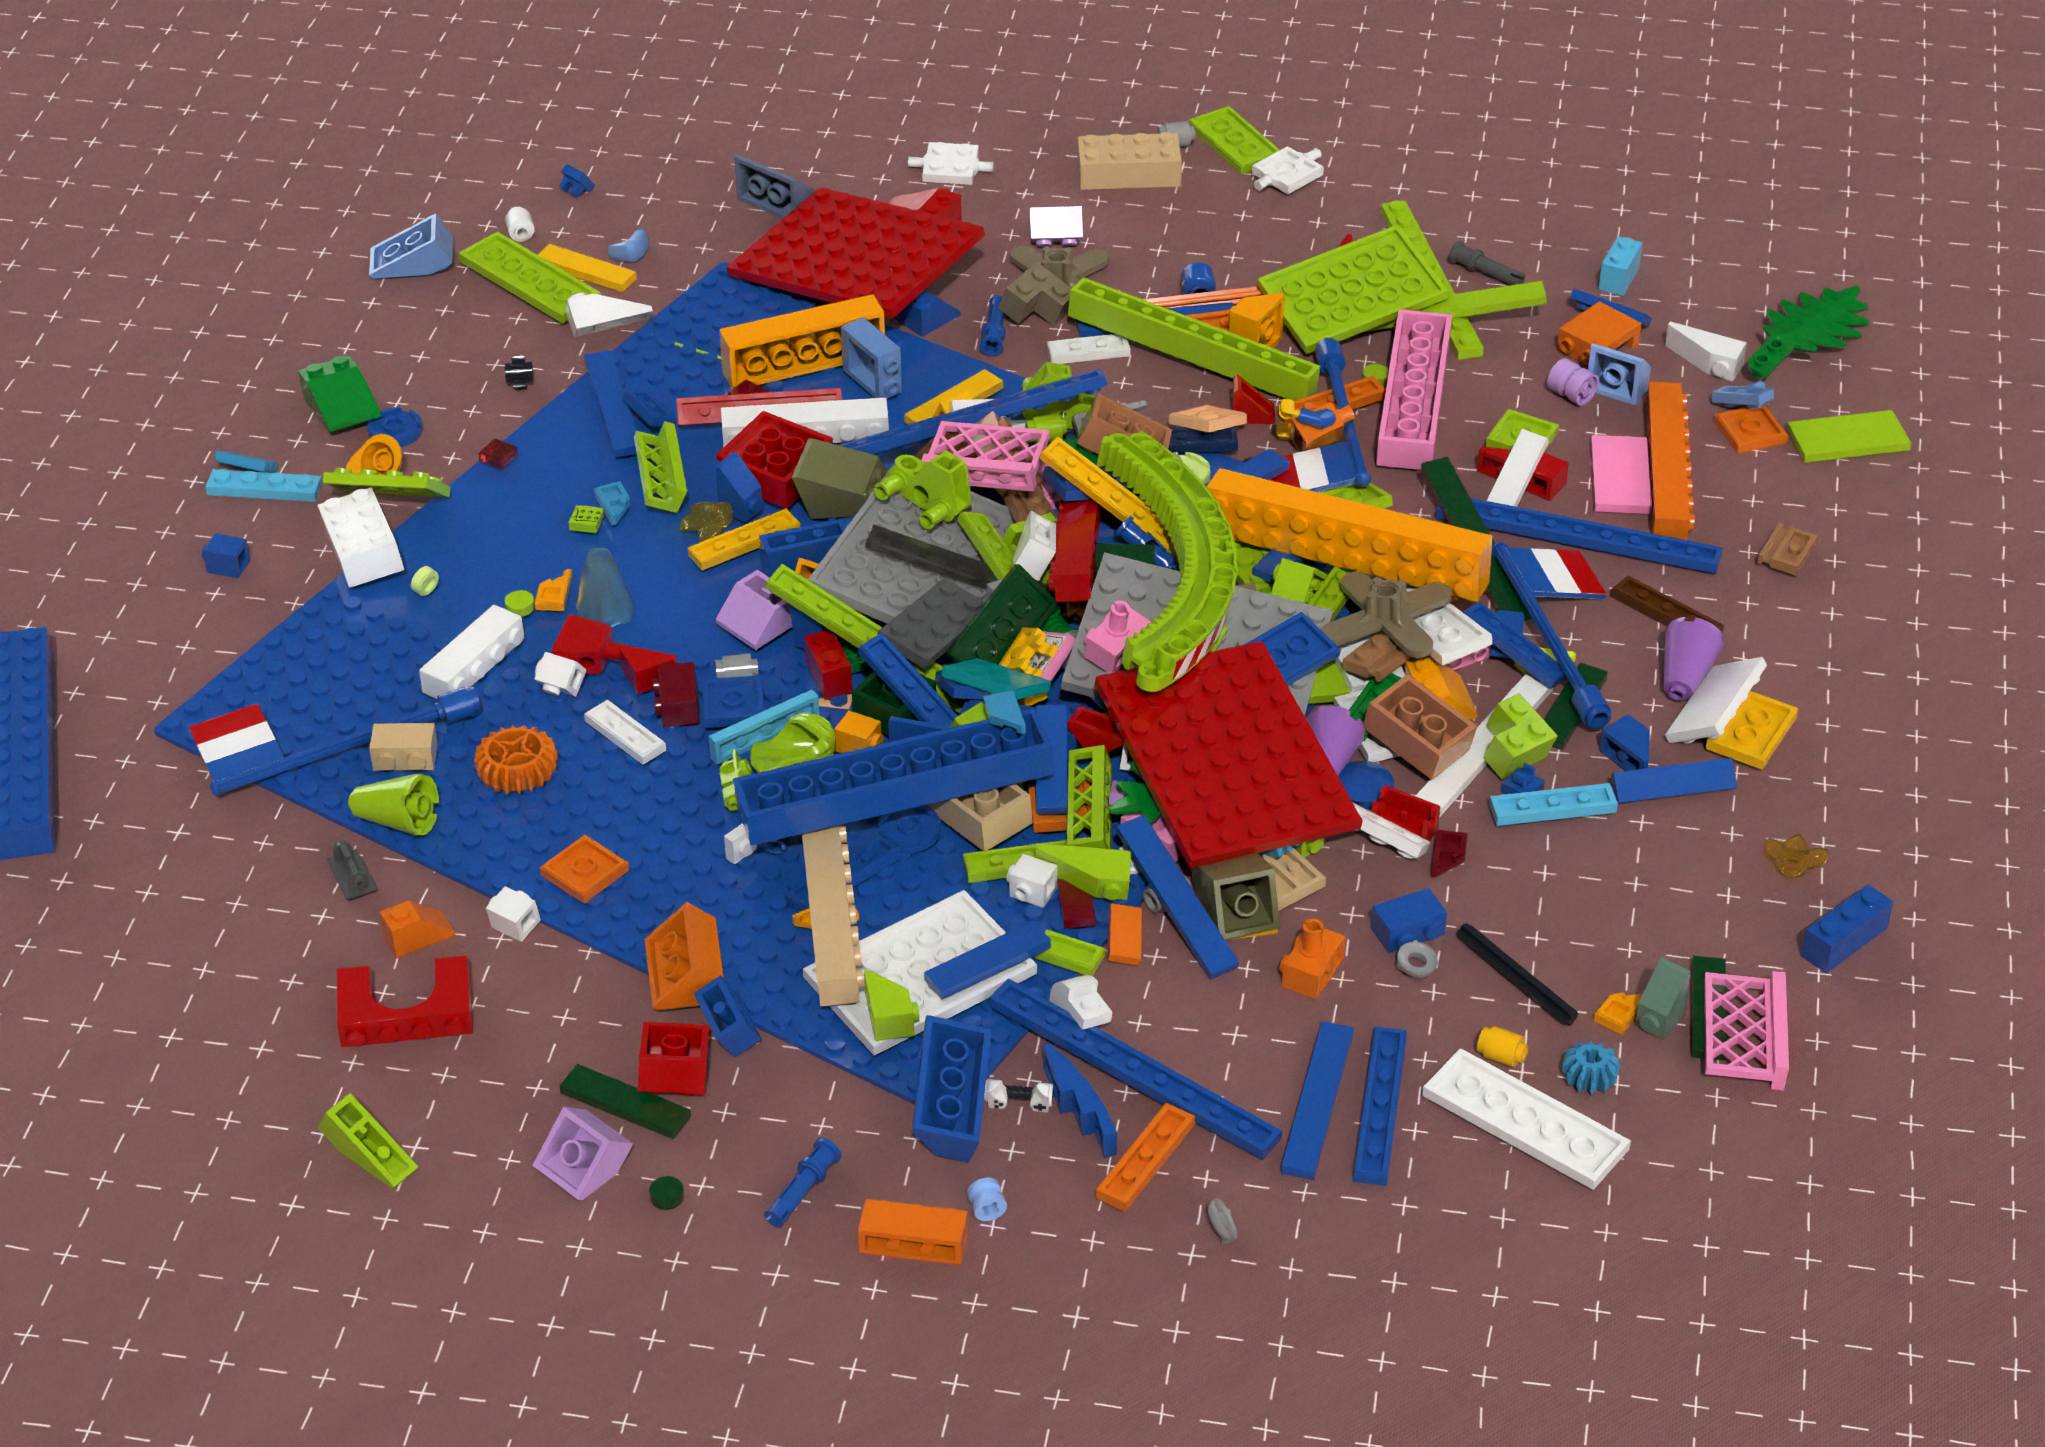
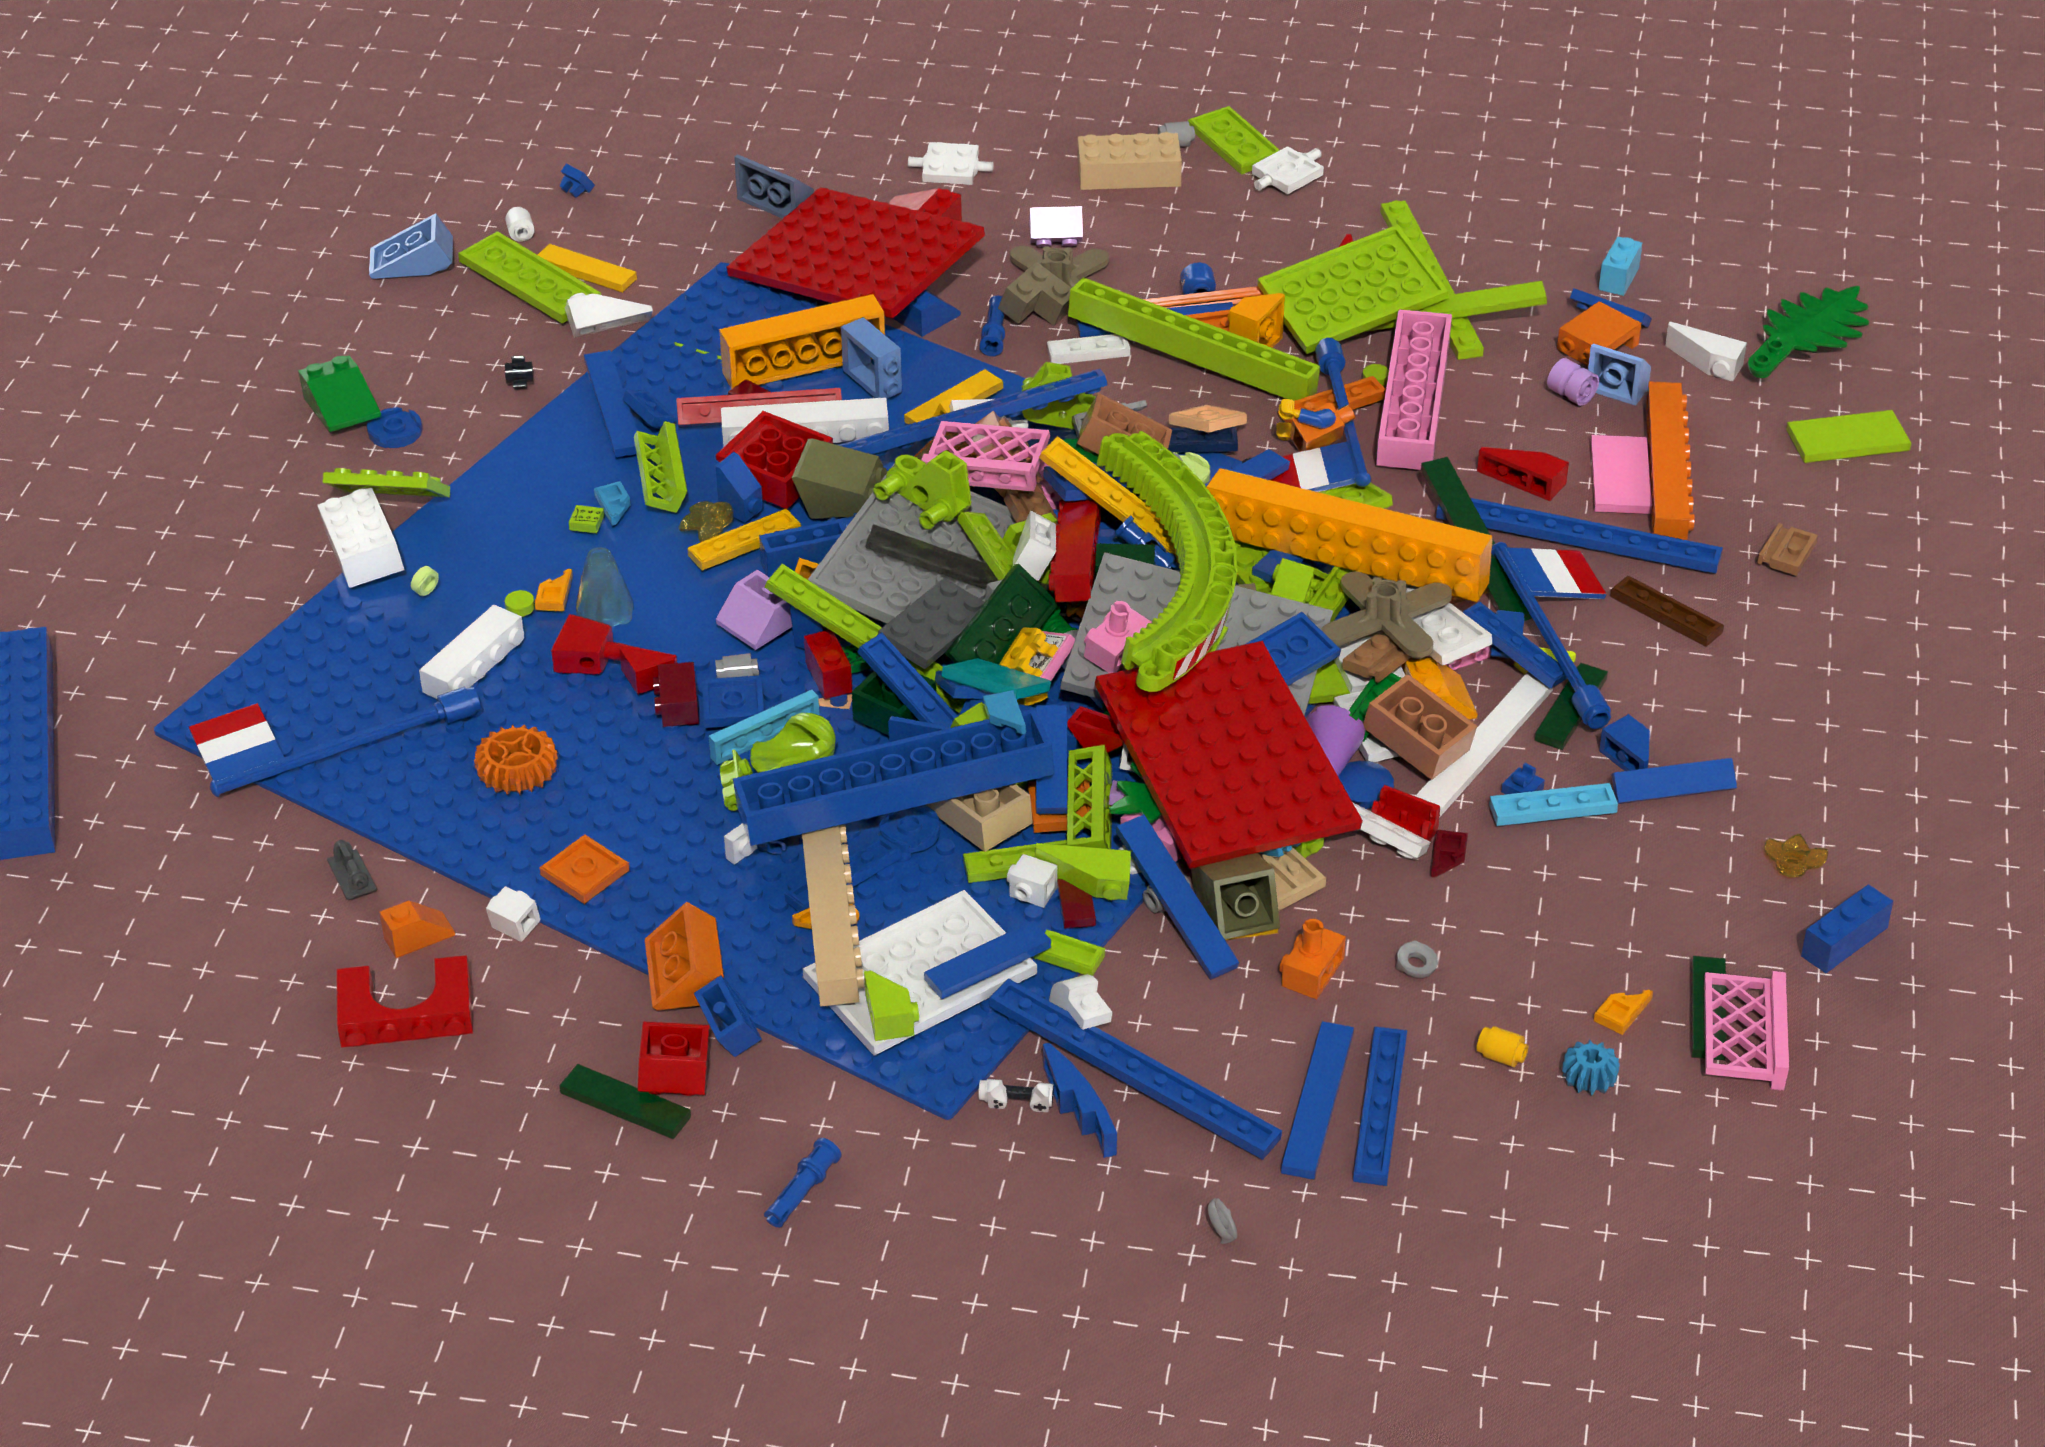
(226, 555): blue brick -> none
(246, 461): dark azure tile -> none
(264, 485): medium azure plate -> none
(366, 1142): lime slope -> none
(378, 454): light orange piece -> none
(398, 803): lime cone -> none
(403, 746): tan brick -> none
(498, 453): clear red tile -> none
(559, 675): white brick -> none
(581, 1152): lavender slope -> none
(625, 732): white tile -> none
(632, 249): medium blue hair -> none
(666, 1192): dark green tile -> none
(857, 732): light orange brick -> none
(913, 1231): orange brick -> none
(951, 1087): blue slope -> none
(986, 1199): light blue wheel -> none
(1051, 422): lime brick -> none
(1124, 934): orange tile -> none
(1145, 1157): orange plate -> none
(1252, 402): red slope -> none
(1408, 919): blue brick -> none
(1476, 261): dark grey pin -> none
(1510, 425): lime plate -> none
(1517, 974): black axle -> none
(1518, 468): white tile -> none
(1518, 738): lime brick -> none
(1526, 1118): white plate -> none
(1663, 999): sand green slope -> none
(1689, 655): medium lavender cone -> none
(1716, 701): white tile -> none
(1750, 429): orange tile -> none
(1752, 395): medium blue plate -> none
(1755, 730): yellow plate -> none

